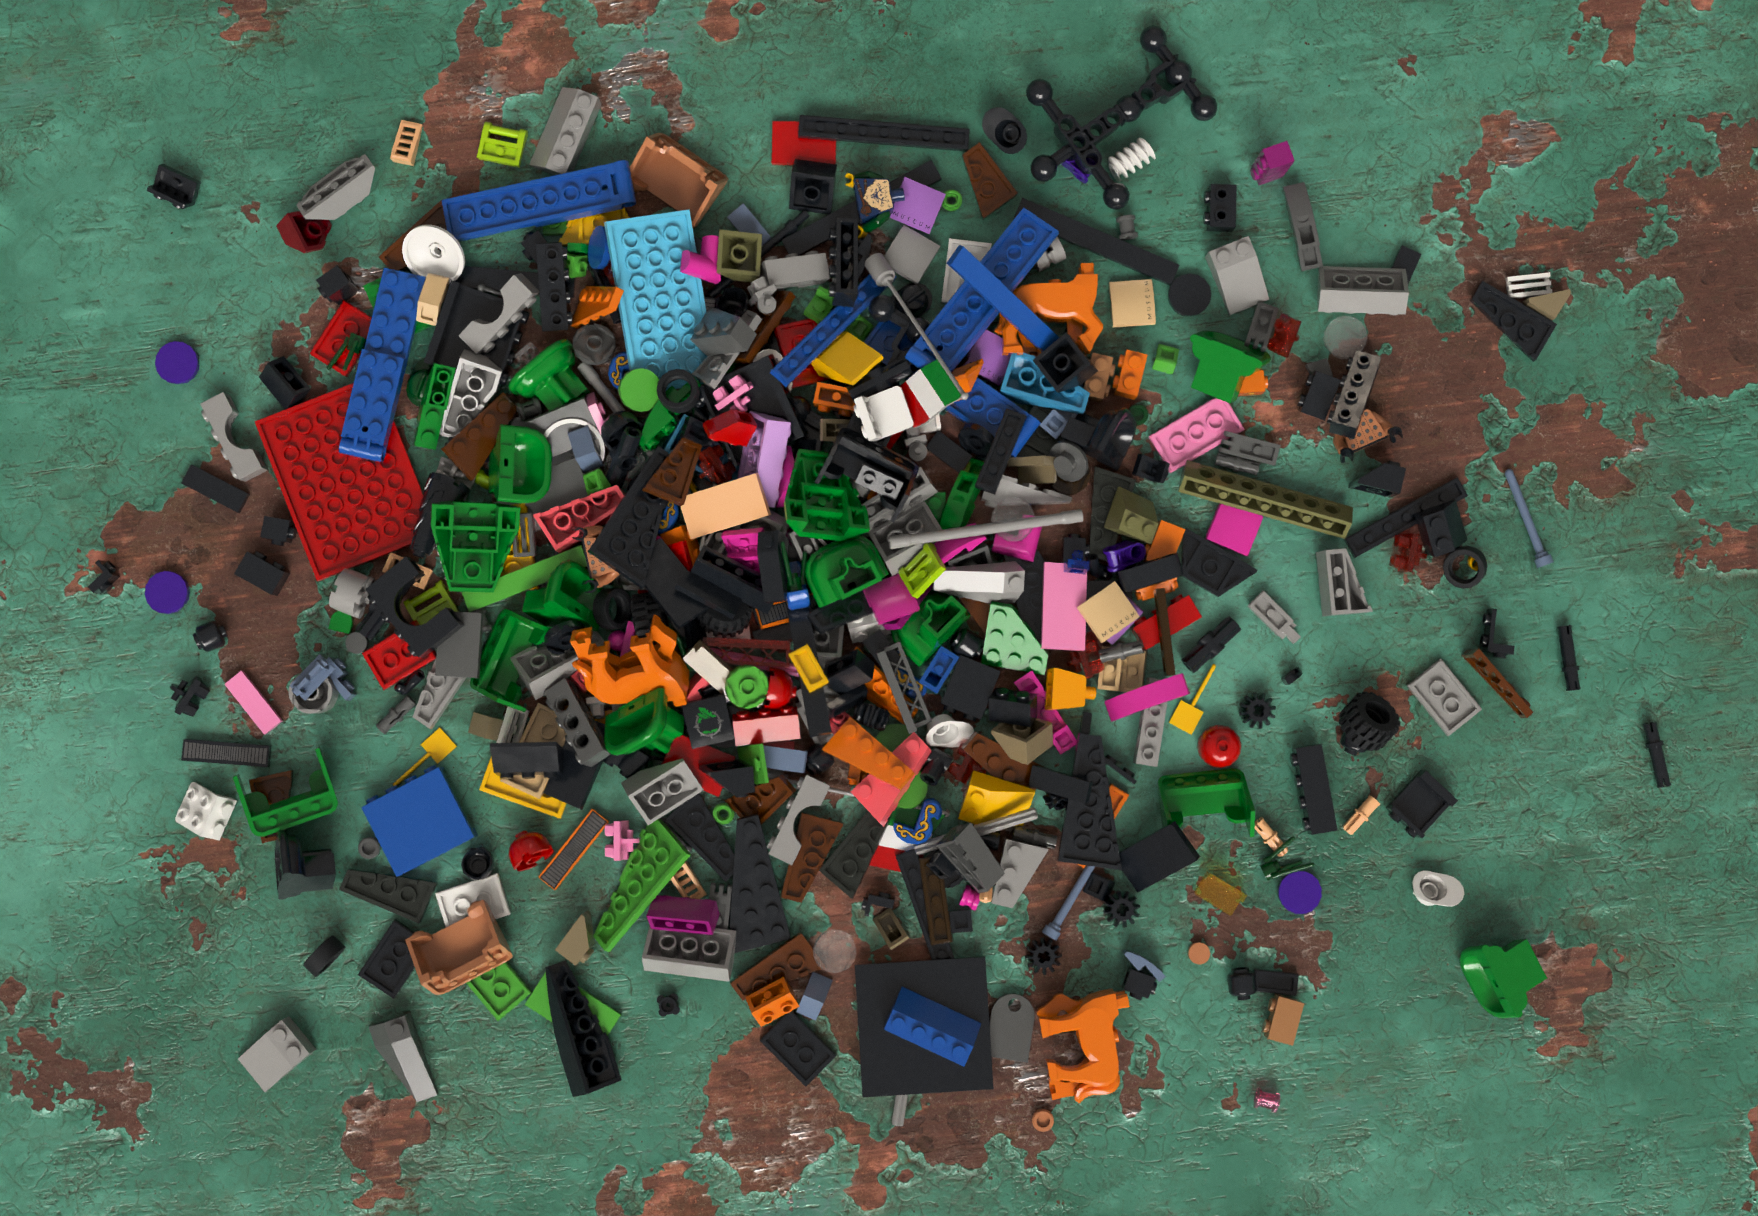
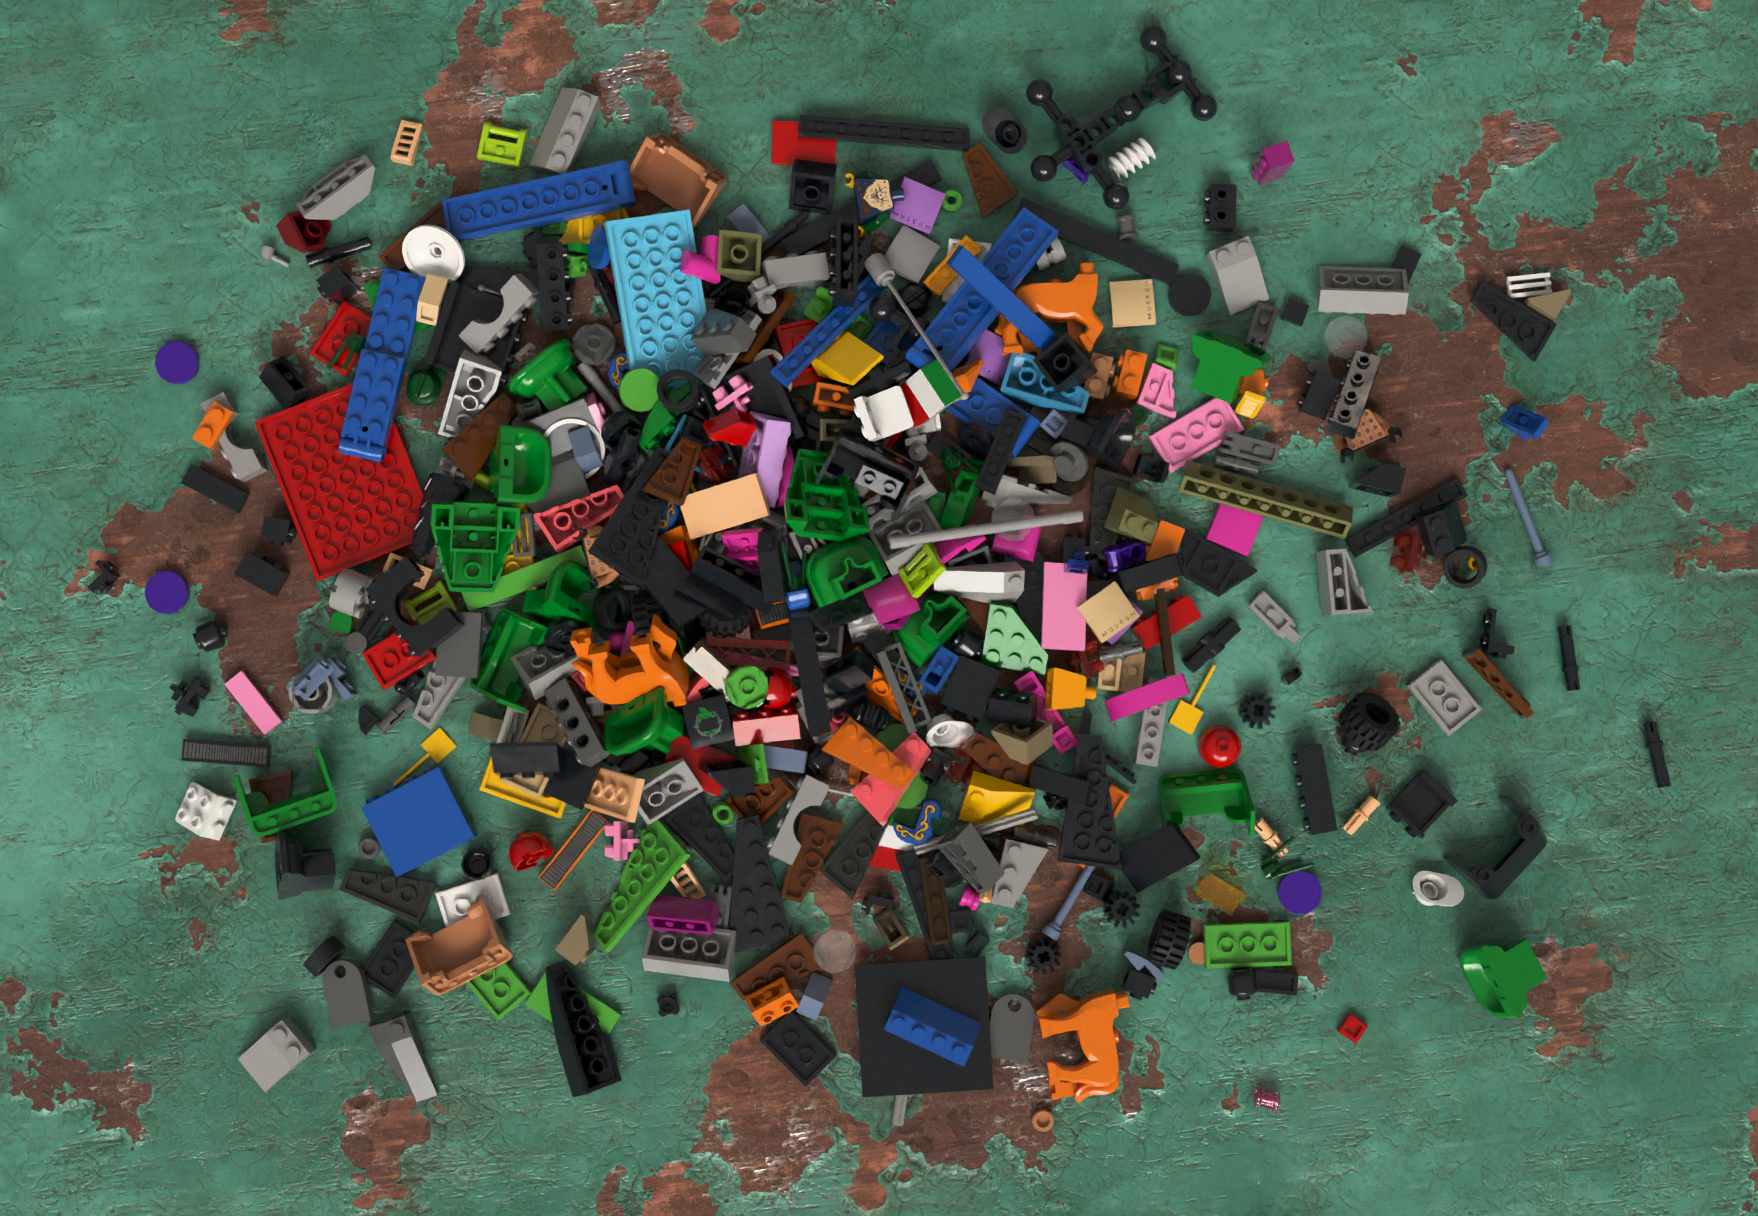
(174, 187): black bracket -> none
(213, 425): none -> orange plate
(267, 253): none -> light grey hand
(344, 250): none -> black pin
(347, 995): none -> dark grey tile
(367, 719): none -> black tile
(433, 405): green slope -> none
(595, 481): bright green slope -> none
(596, 302): orange wing -> none
(616, 794): none -> light nougat tile
(808, 668): yellow tile -> none
(943, 274): none -> light orange tile
(953, 459): none -> dark green plant
(977, 943): none -> black slope
(1158, 391): none -> bright pink wing
(1169, 939): none -> black tyre
(1247, 944): none -> bright green tile
(1249, 404): none -> yellow slope
(1283, 1019): medium nougat brick -> none
(1284, 335): clear red hips -> none
(1295, 312): none -> black tile
(1303, 226): dark grey slope -> none
(1352, 1028): none -> red tile
(1494, 881): none -> black windscreen
(1524, 423): none -> blue slope

